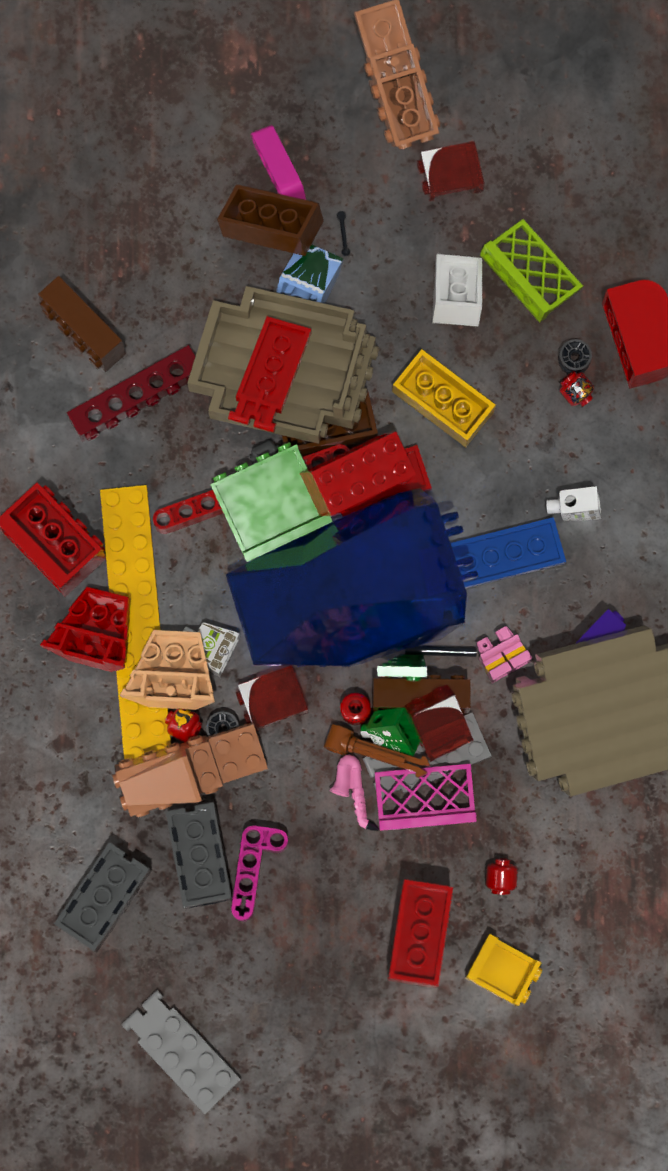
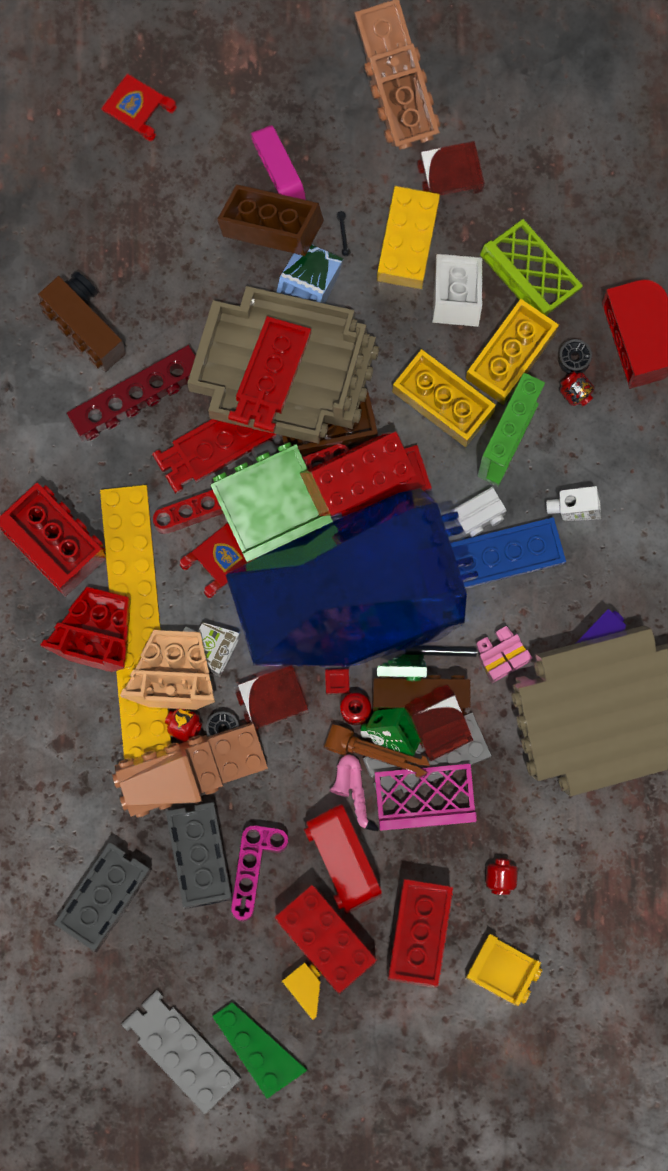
(82, 287): none -> black wheel
(135, 103): none -> red flag
(207, 451): none -> red hinge
(218, 556): none -> red flag
(261, 1055): none -> green wing
(305, 988): none -> yellow slope
(325, 939): none -> red brick
(337, 681): none -> red tile
(343, 859): none -> windscreen
(408, 237): none -> yellow brick
(480, 512): none -> white brick
(510, 429): none -> bright green panel
(512, 351): none -> yellow brick

